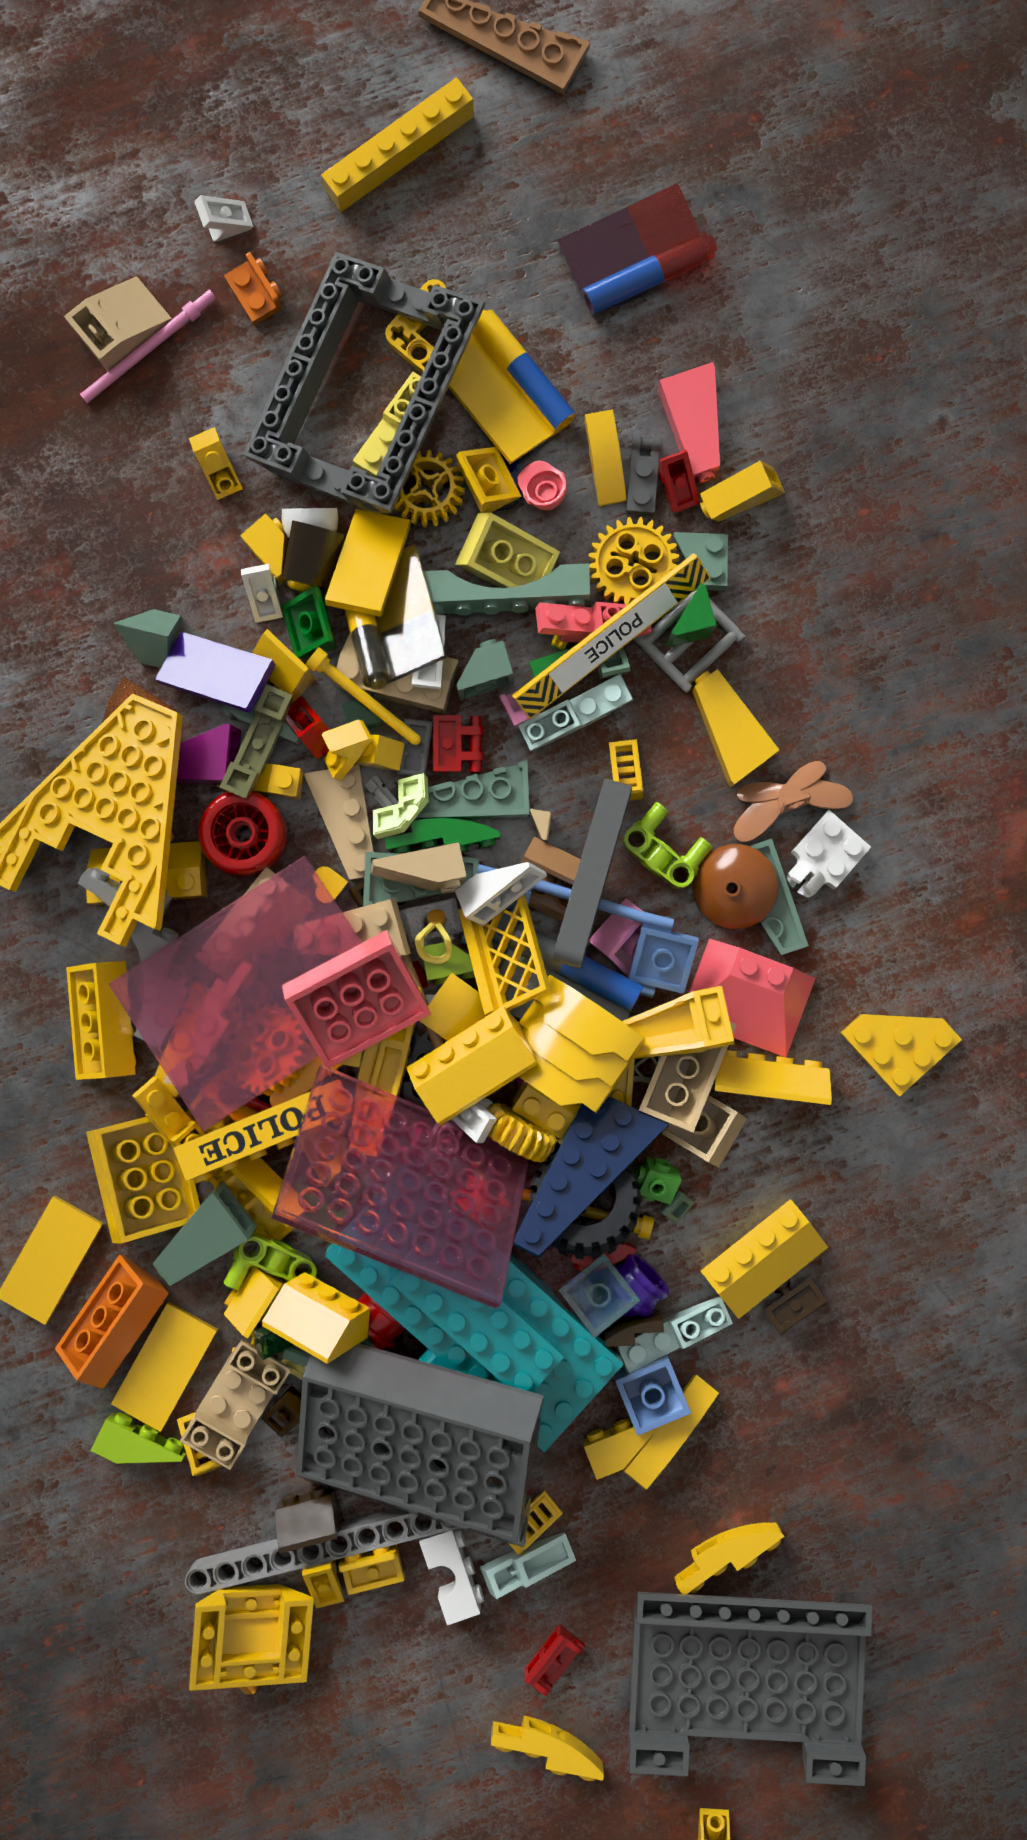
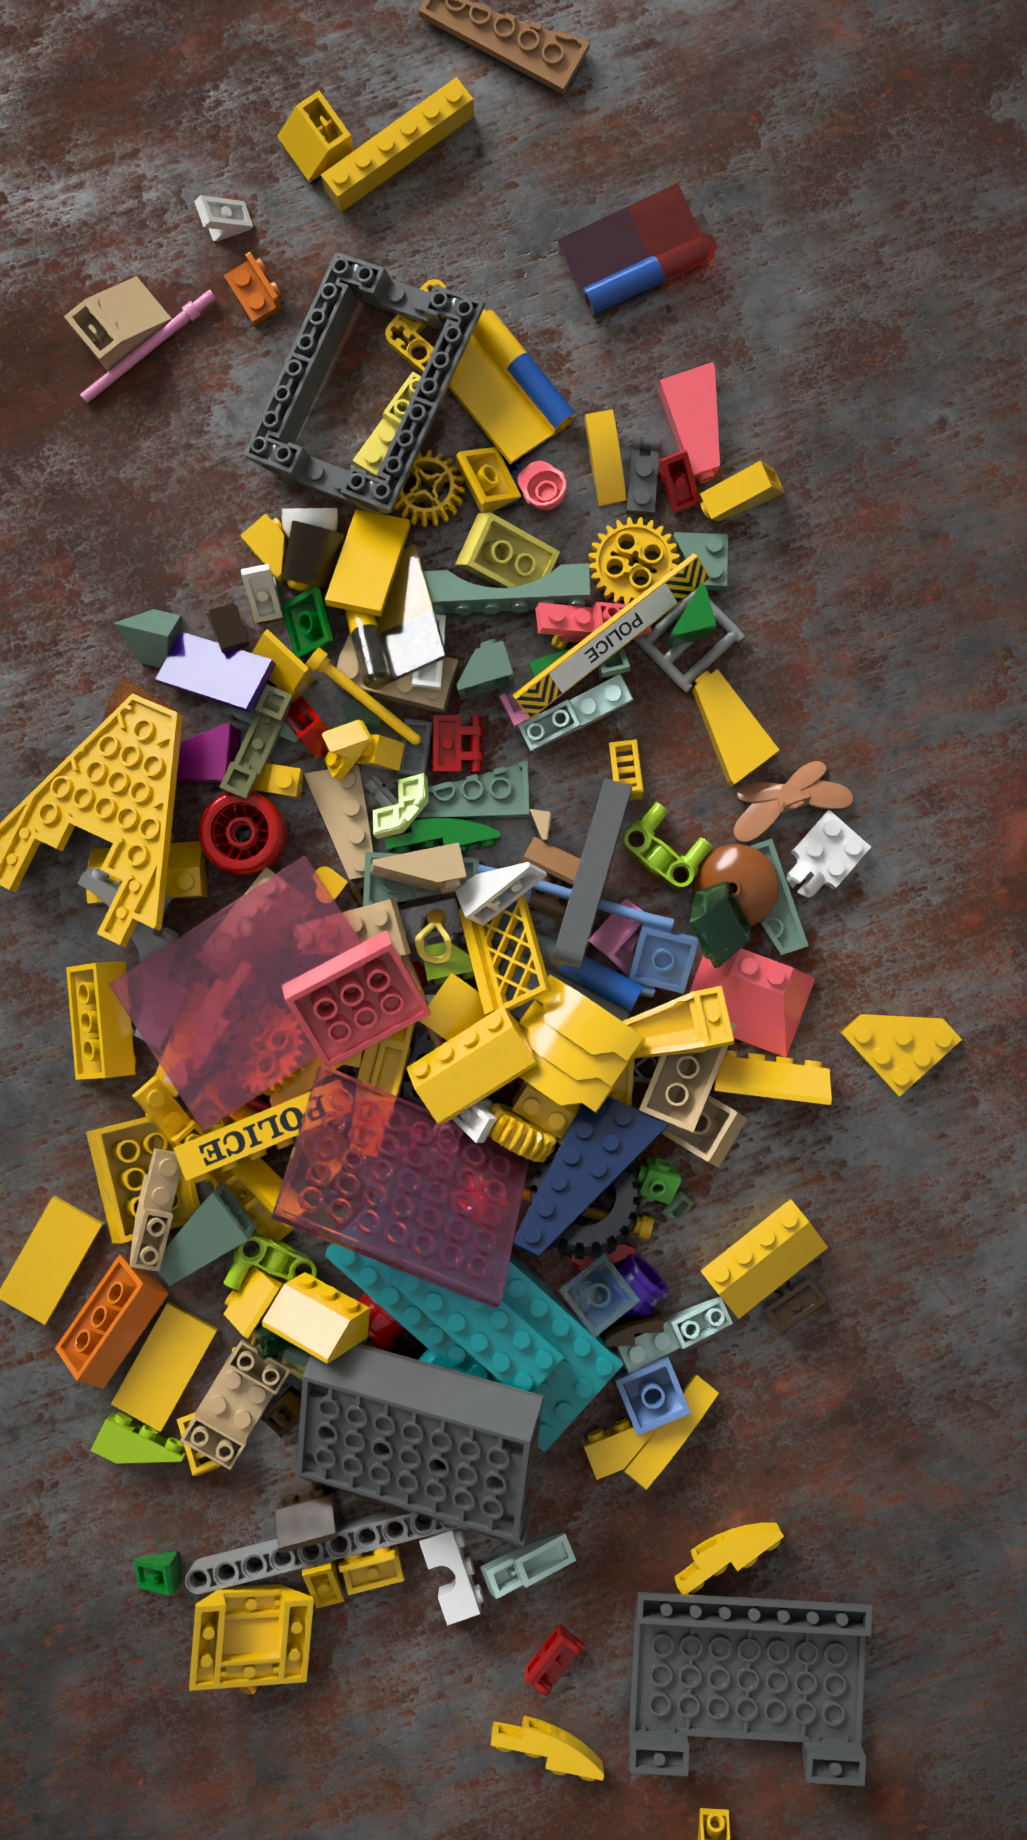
(154, 1211): none -> tan slope
(159, 1572): none -> green slope
(215, 463): yellow slope -> none
(228, 628): none -> dark brown slope
(315, 137): none -> yellow slope
(538, 1529): yellow slope -> none
(719, 923): none -> clear green slope

